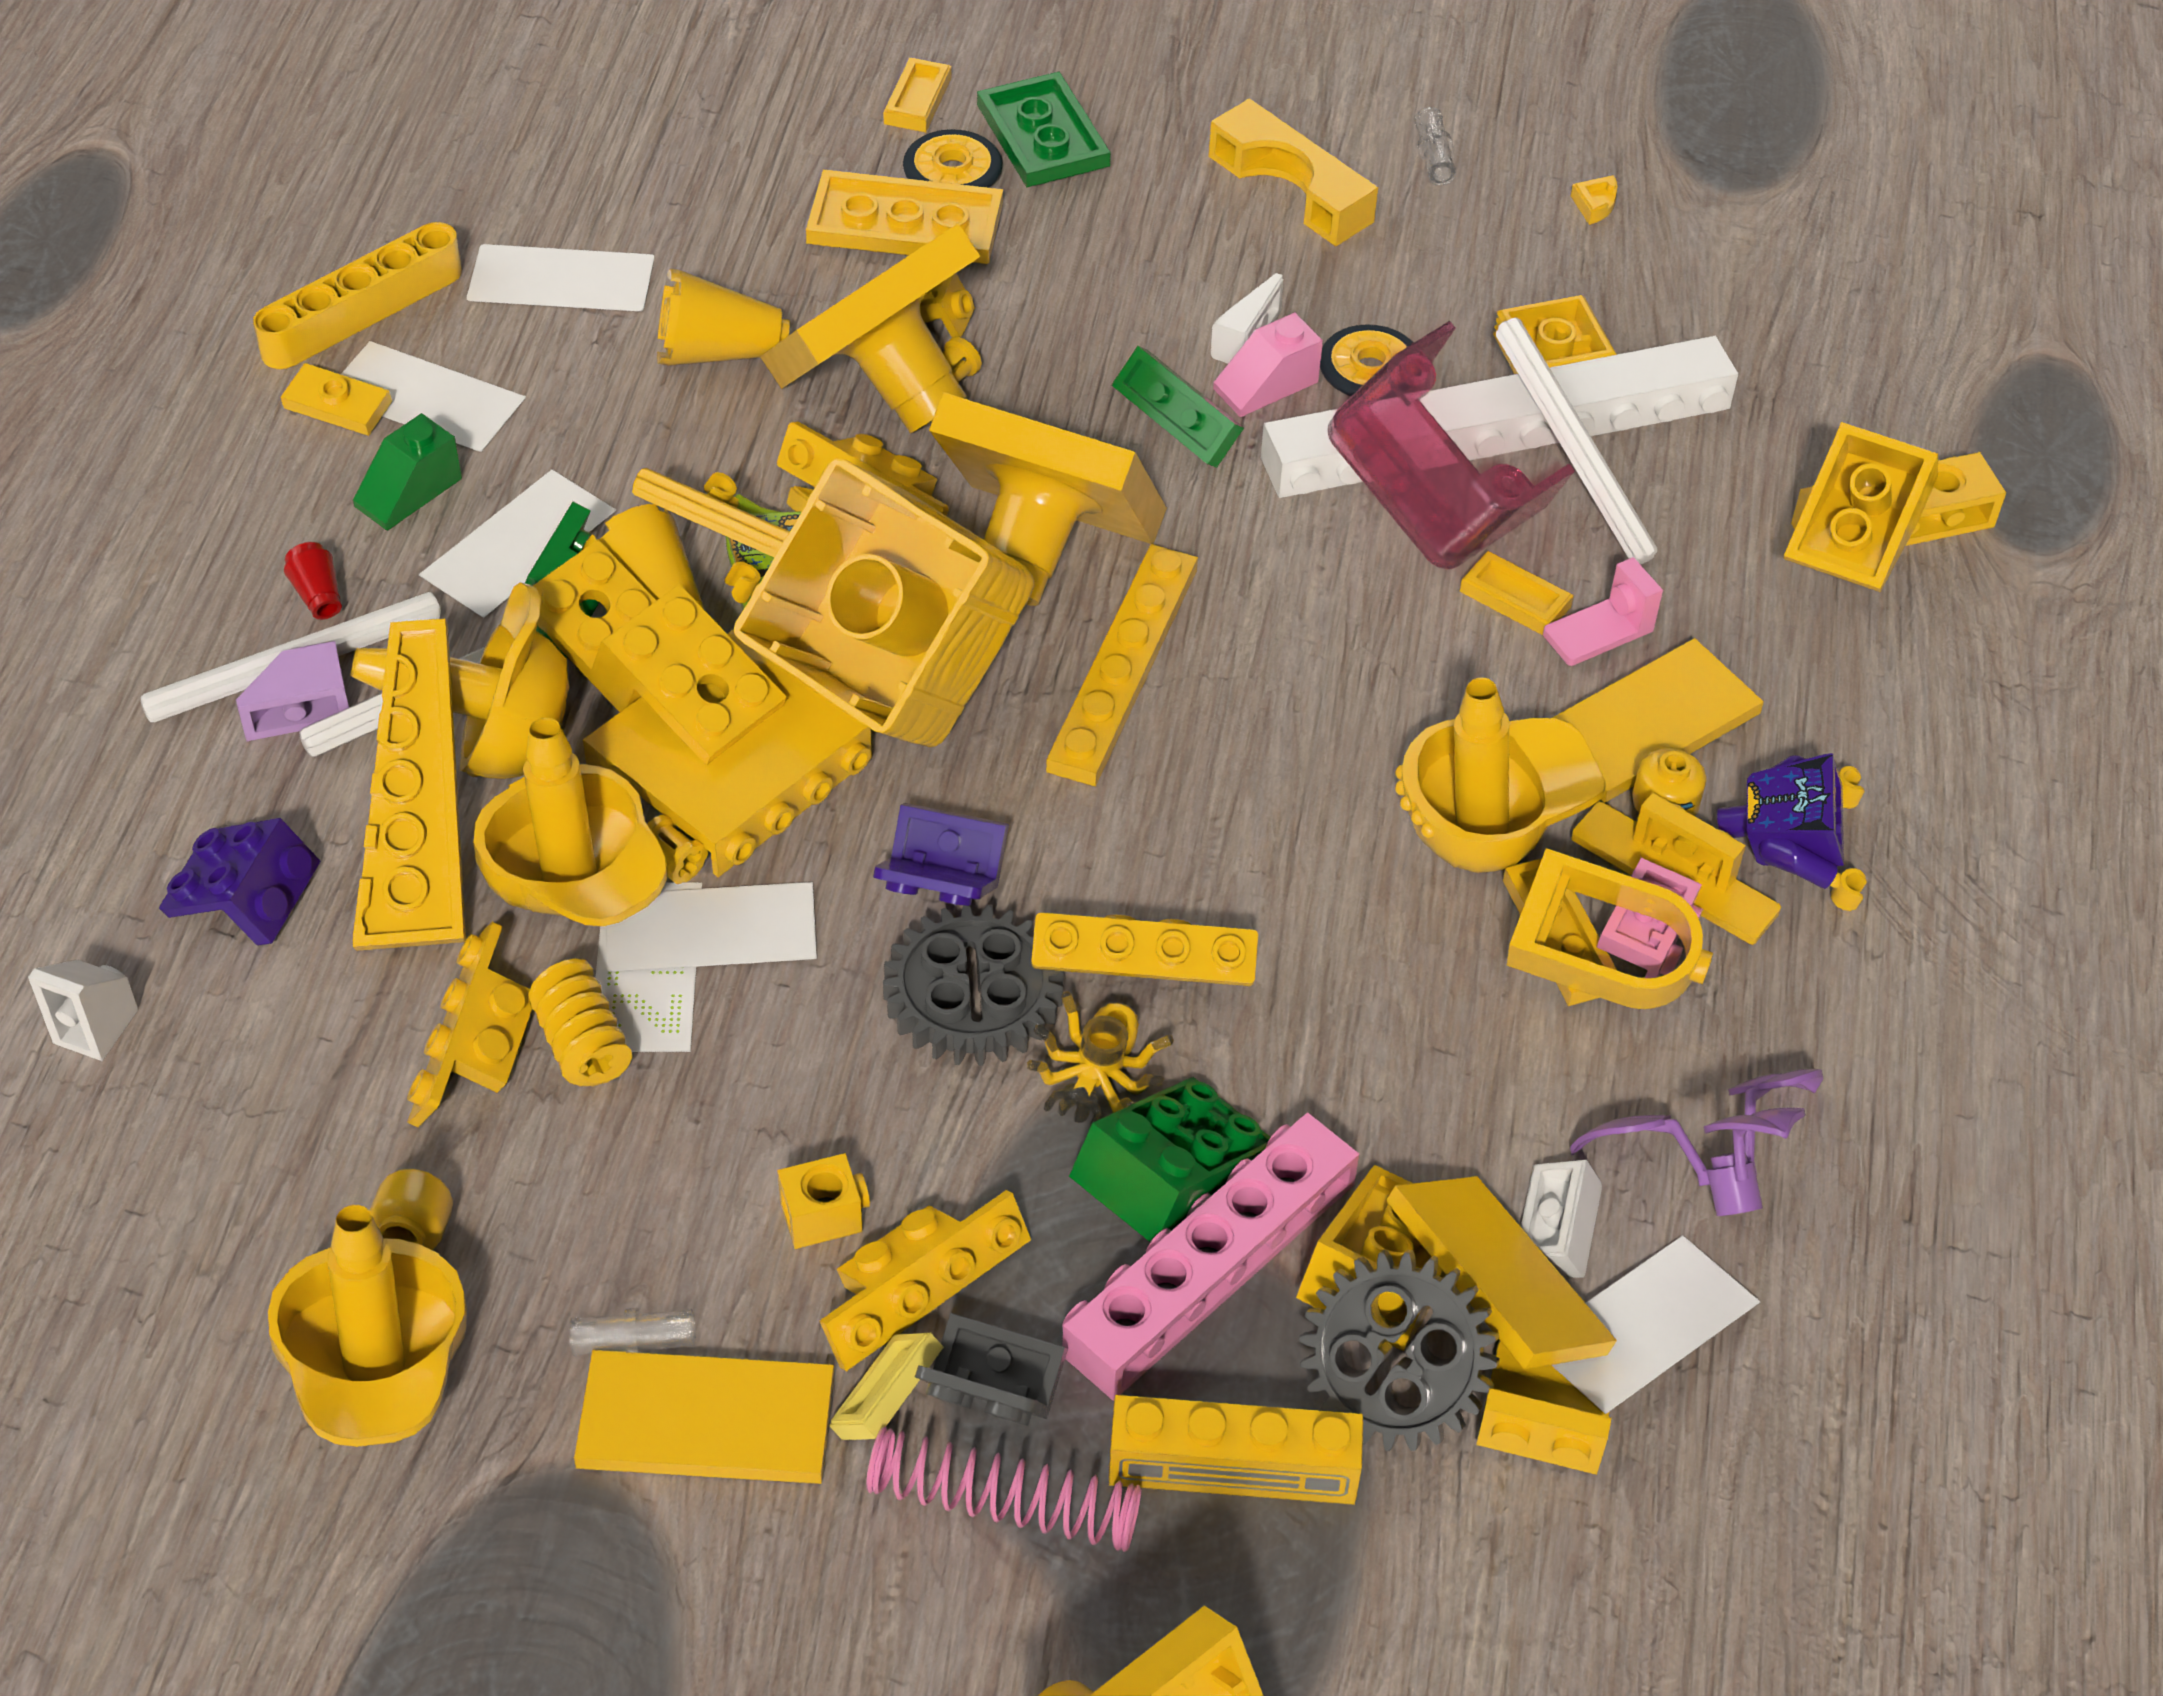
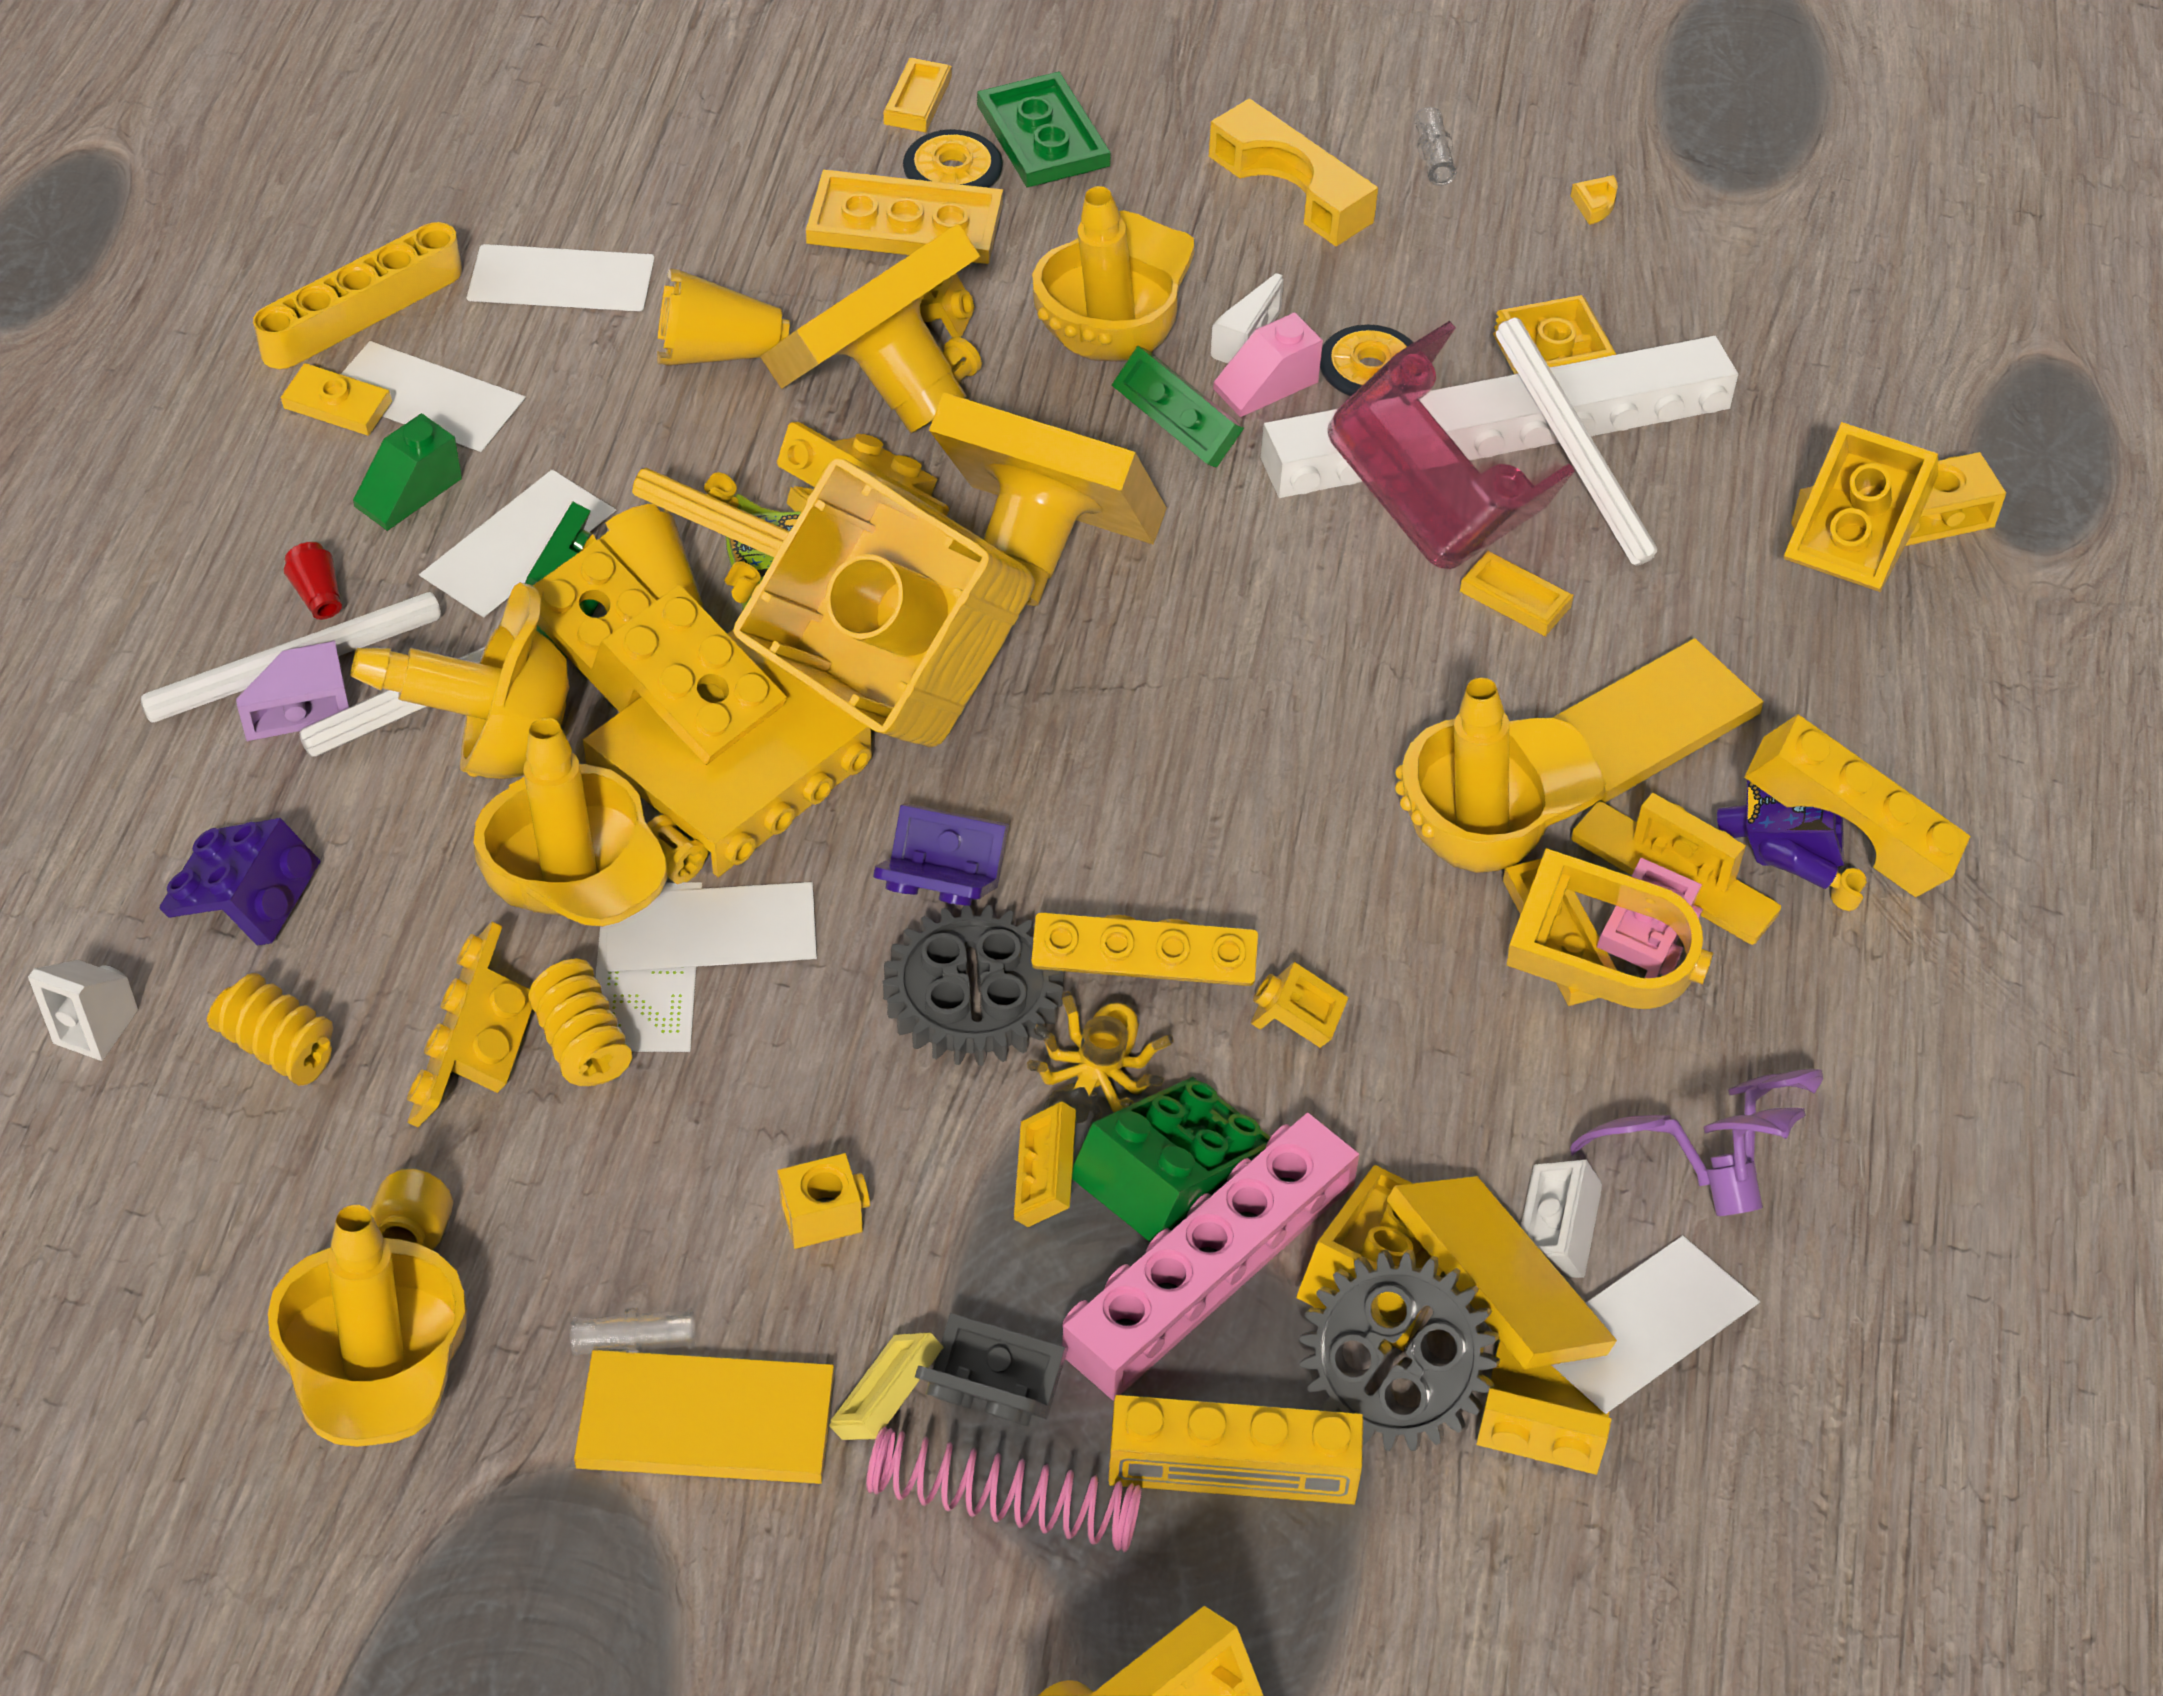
(273, 1028): none -> yellow piece
(413, 830): yellow wing -> none
(917, 1271): yellow bracket -> none
(1045, 1164): none -> yellow plate
(1112, 282): none -> yellow piece
(1121, 666): yellow plate -> none
(1300, 1003): none -> yellow bracket
(1611, 623): bright pink bracket -> none
(1672, 776): yellow head -> none
(1811, 769): none -> yellow arch

